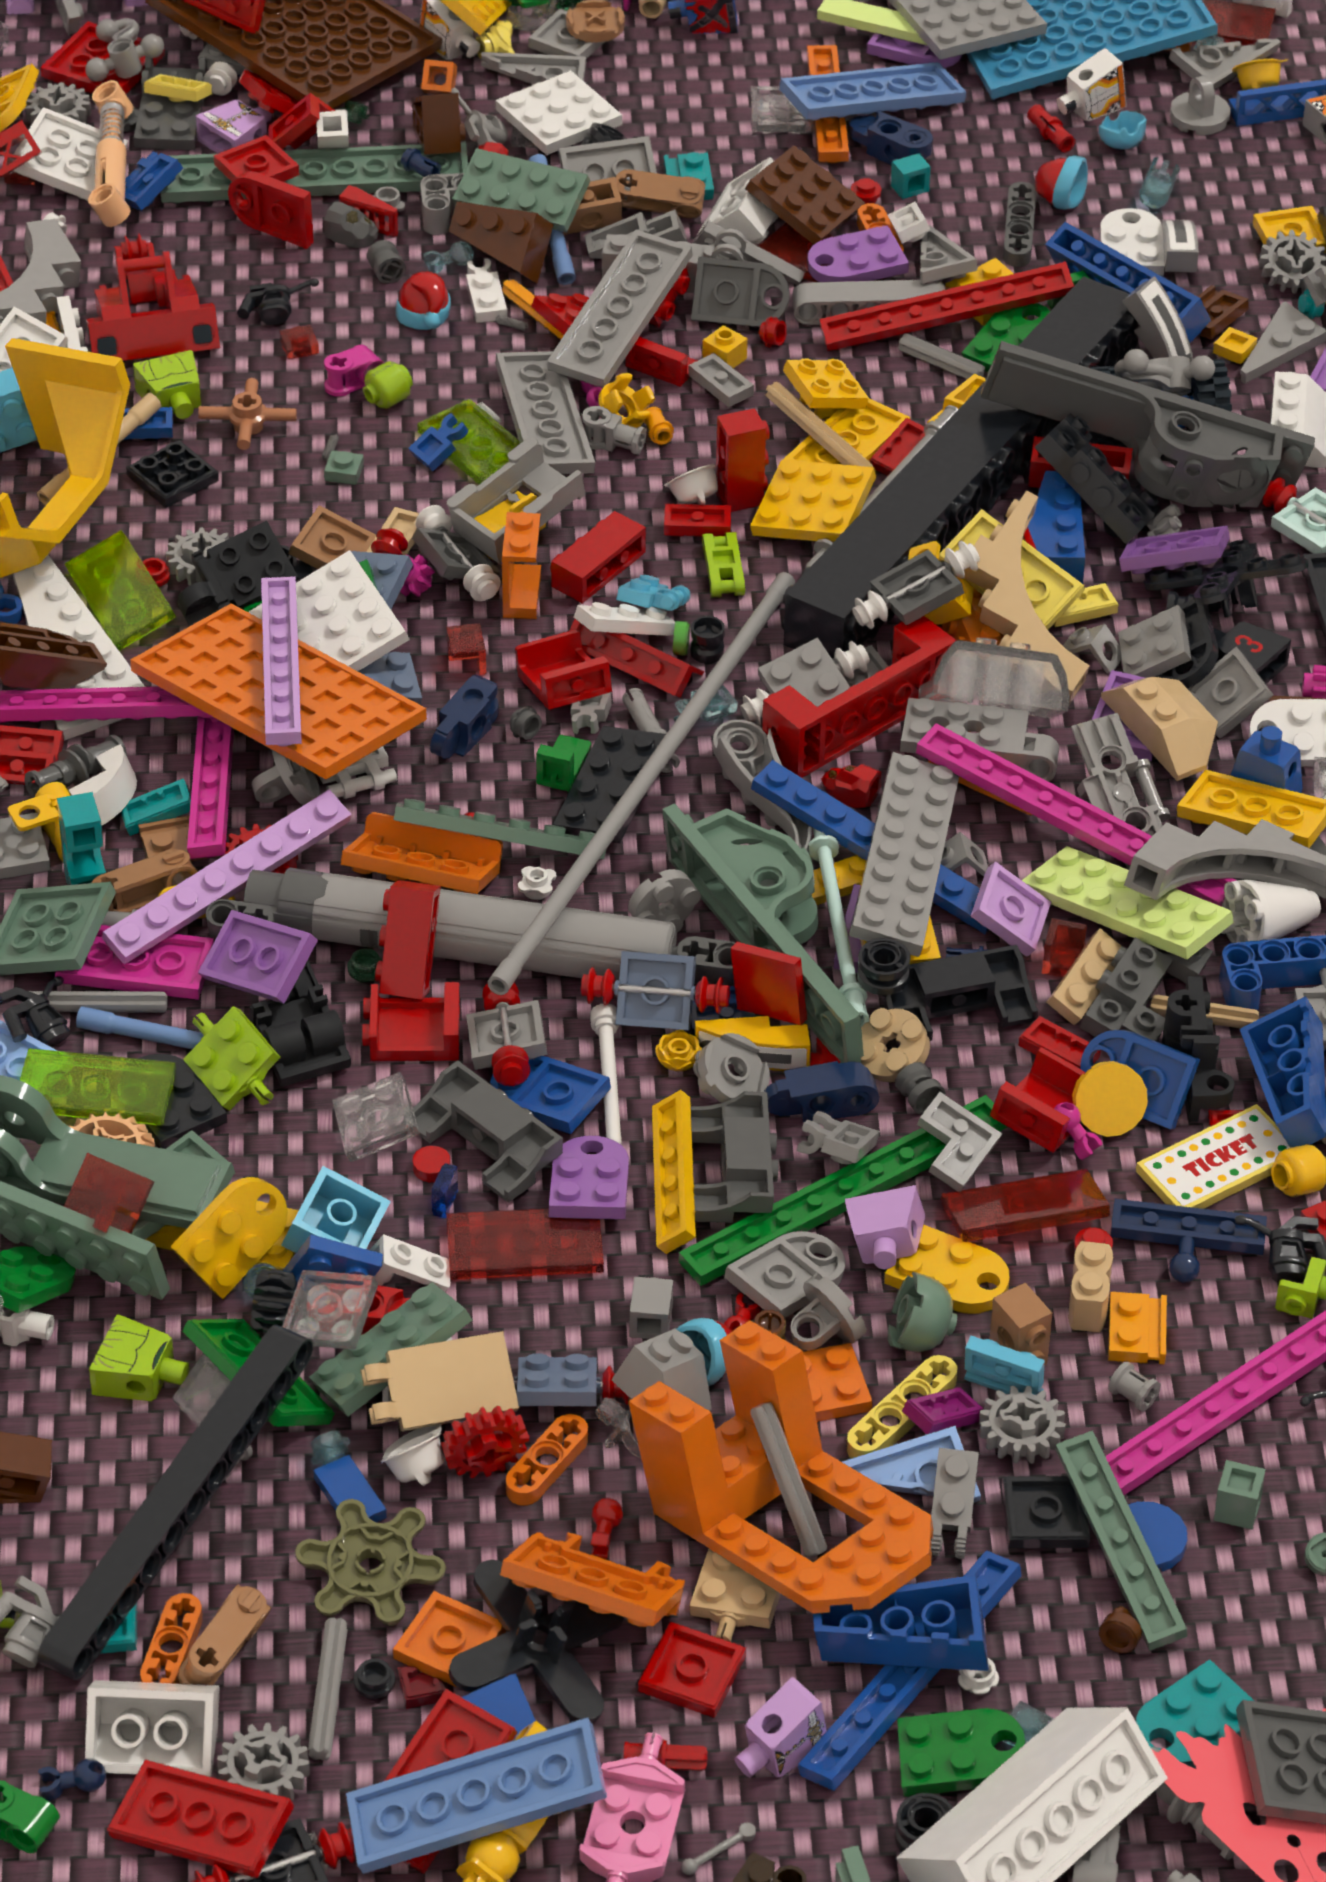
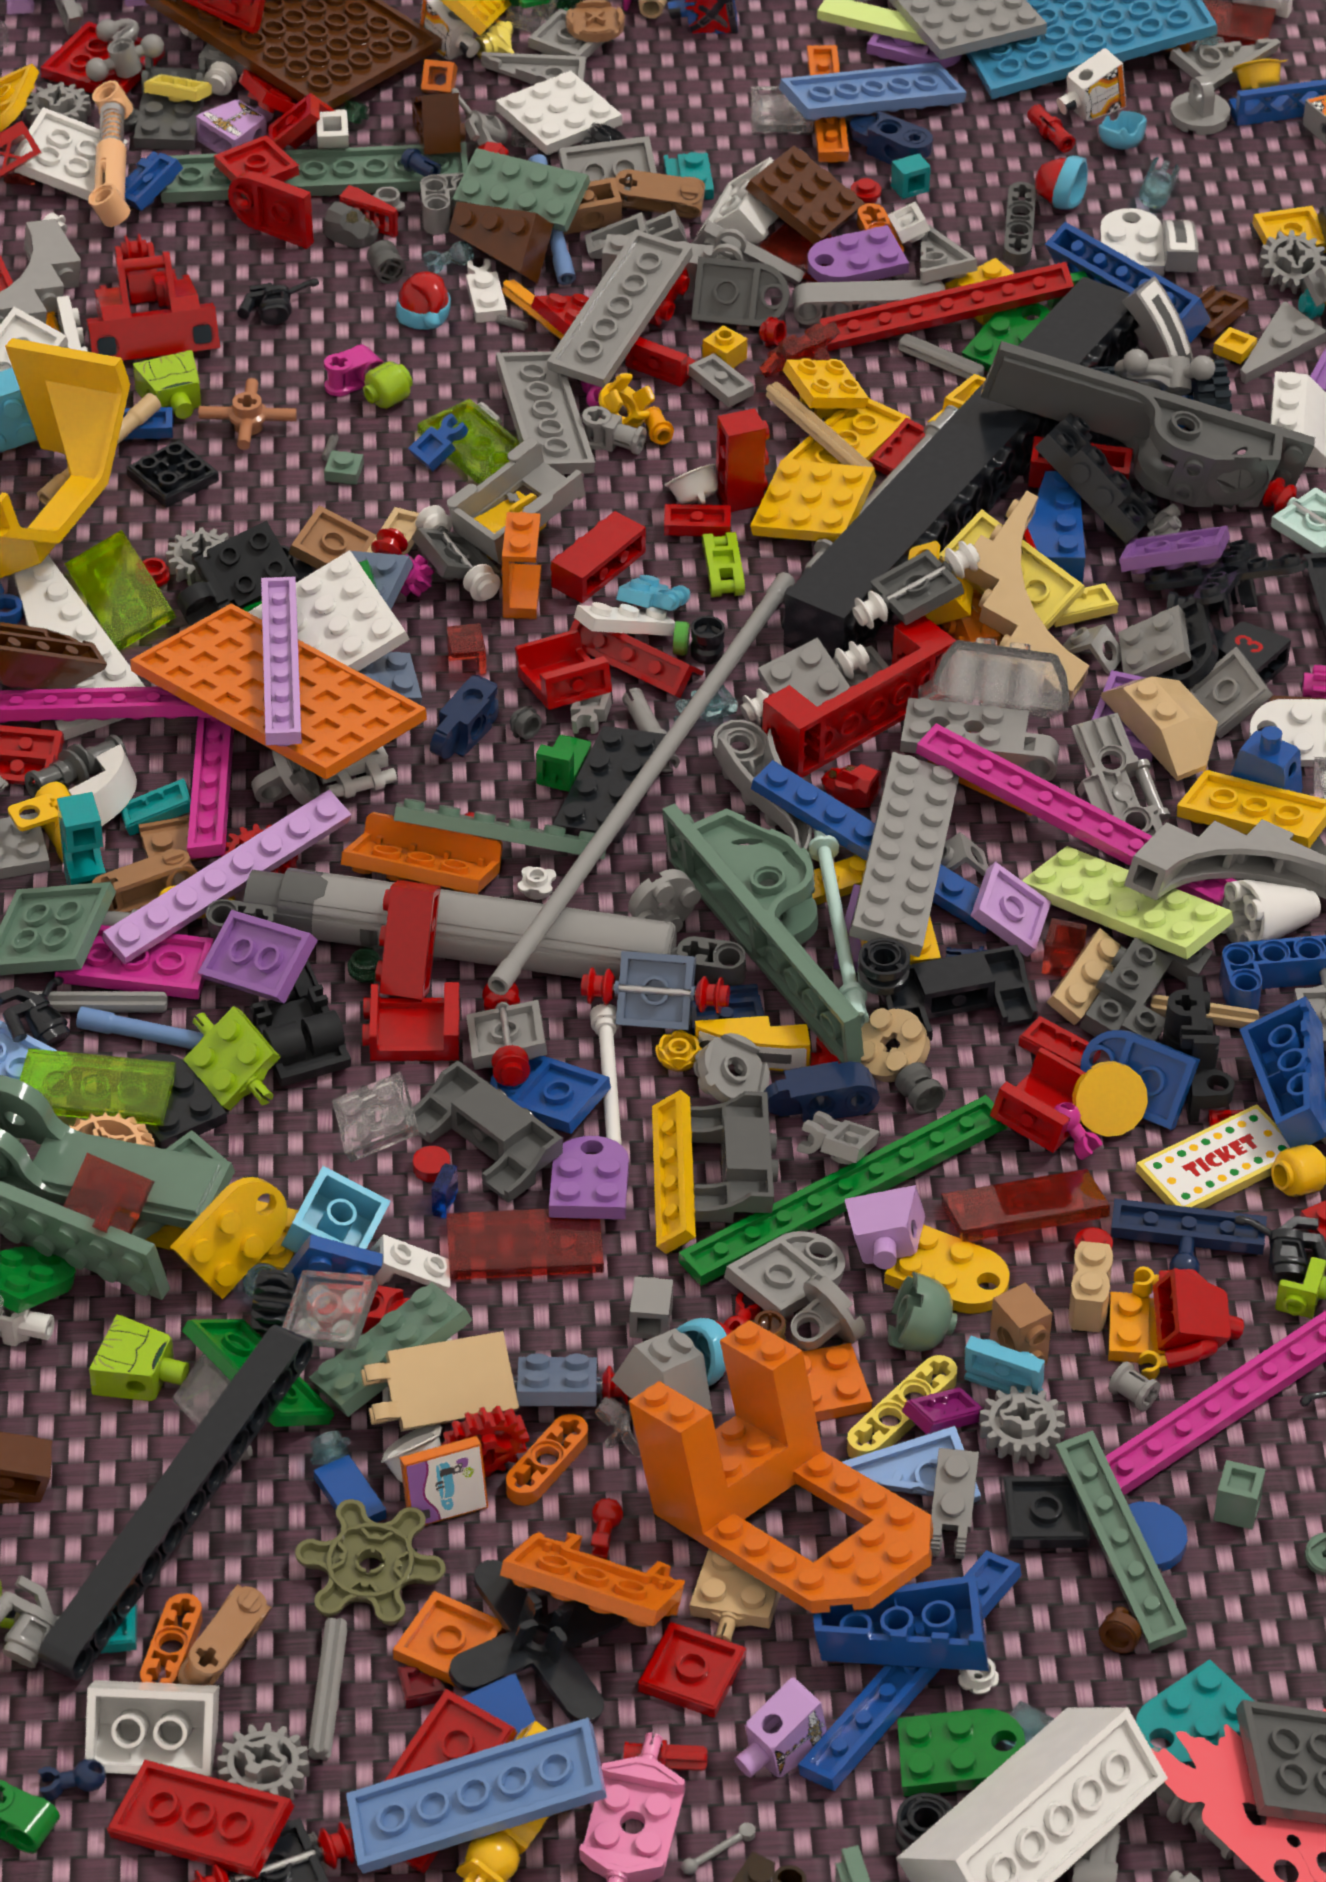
(299, 342): clear red plate -> none
(374, 1679): black plate -> none
(445, 1480): none -> tile
(769, 983): red tile -> none
(788, 1479): light grey axle -> none
(810, 346): none -> clear red plate
(966, 1140): light grey plate -> none
(1188, 1315): none -> red torso

